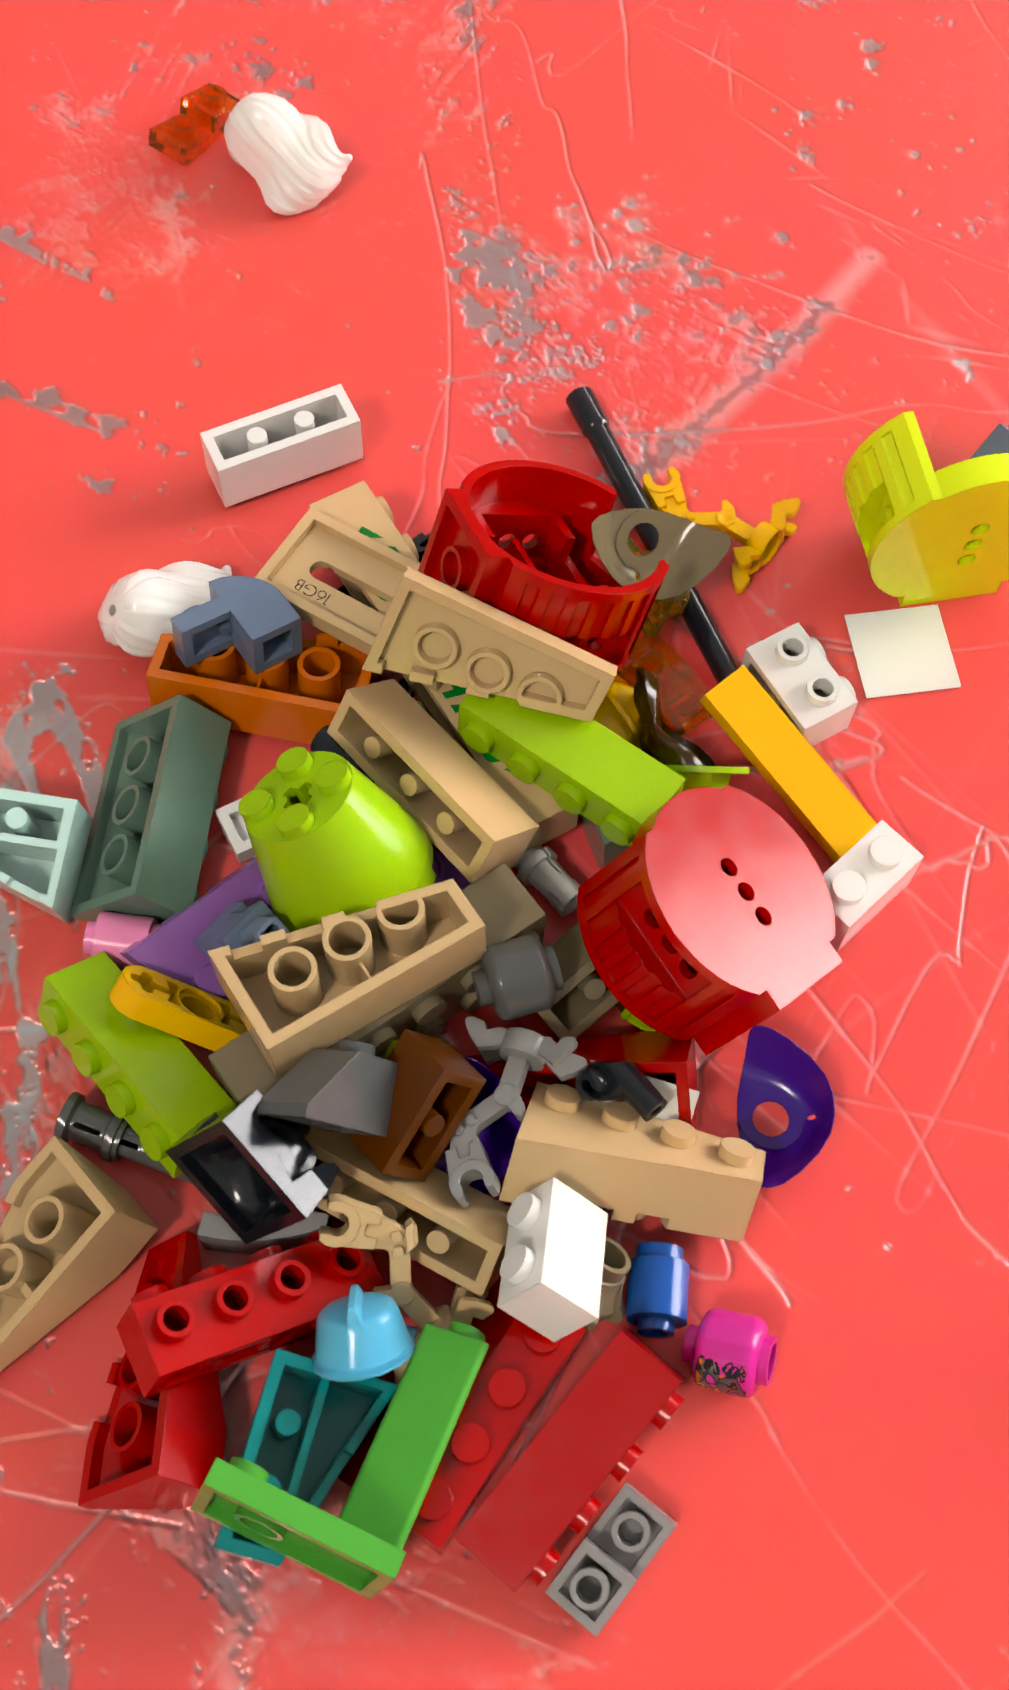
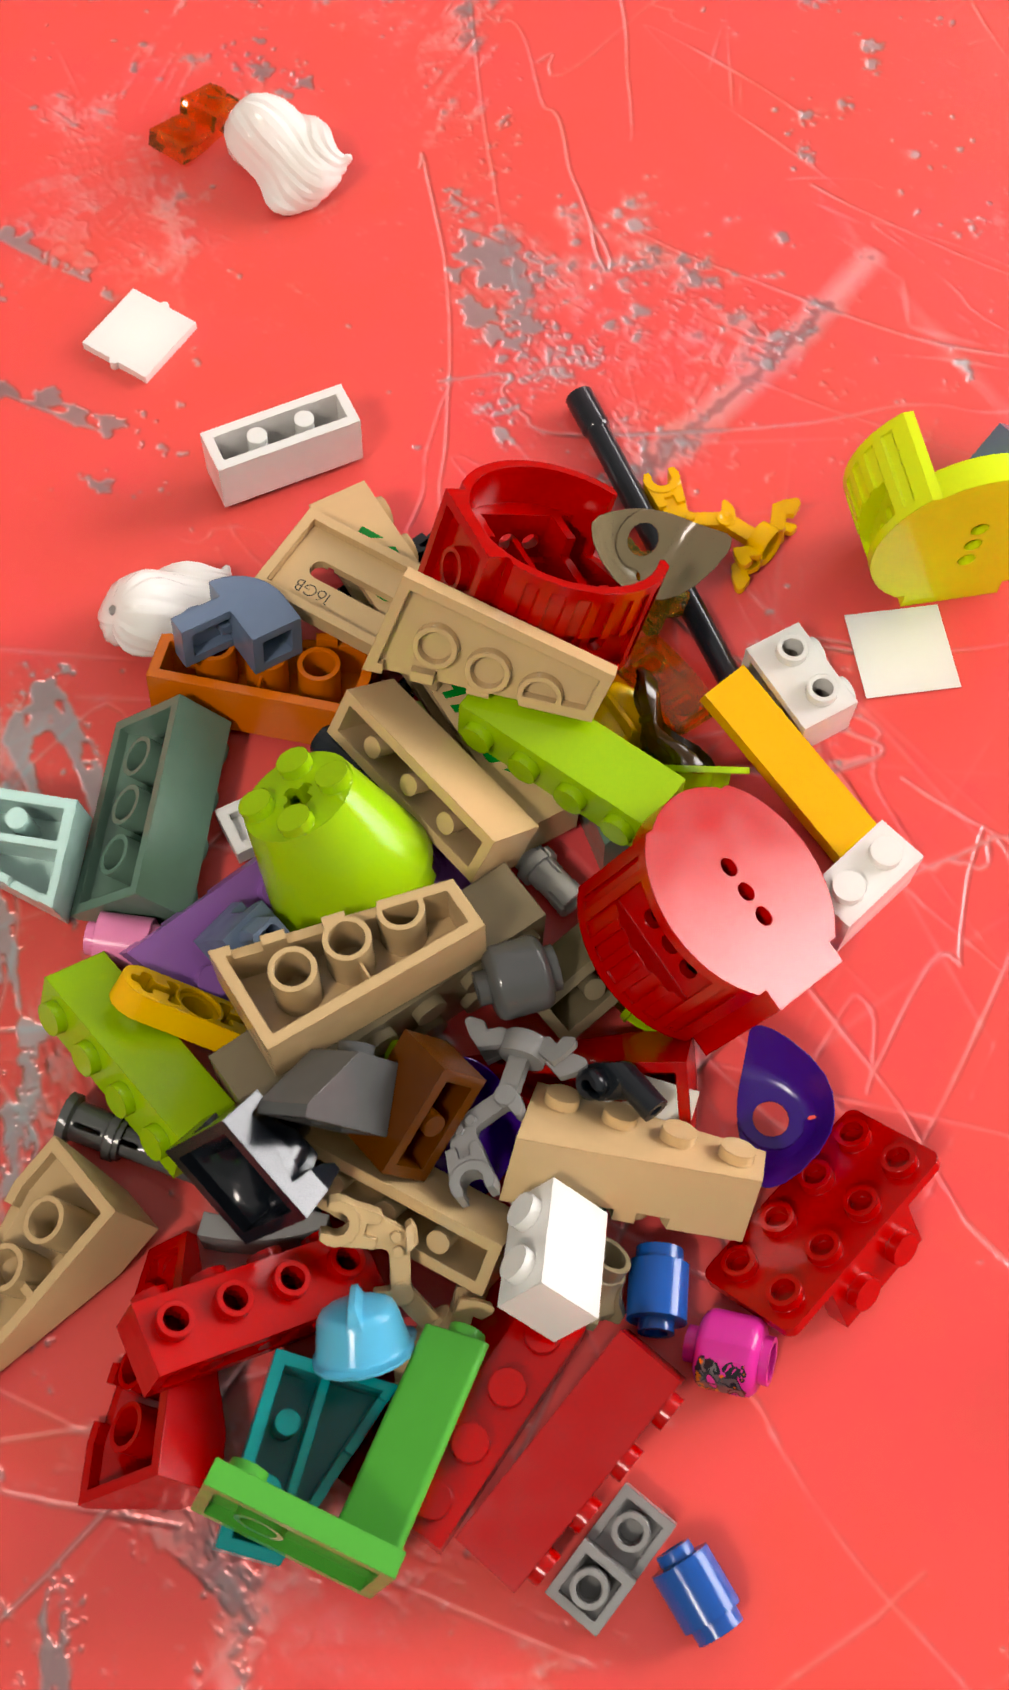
(139, 335): none -> white piece
(697, 1592): none -> blue brick
(830, 1229): none -> red bracket

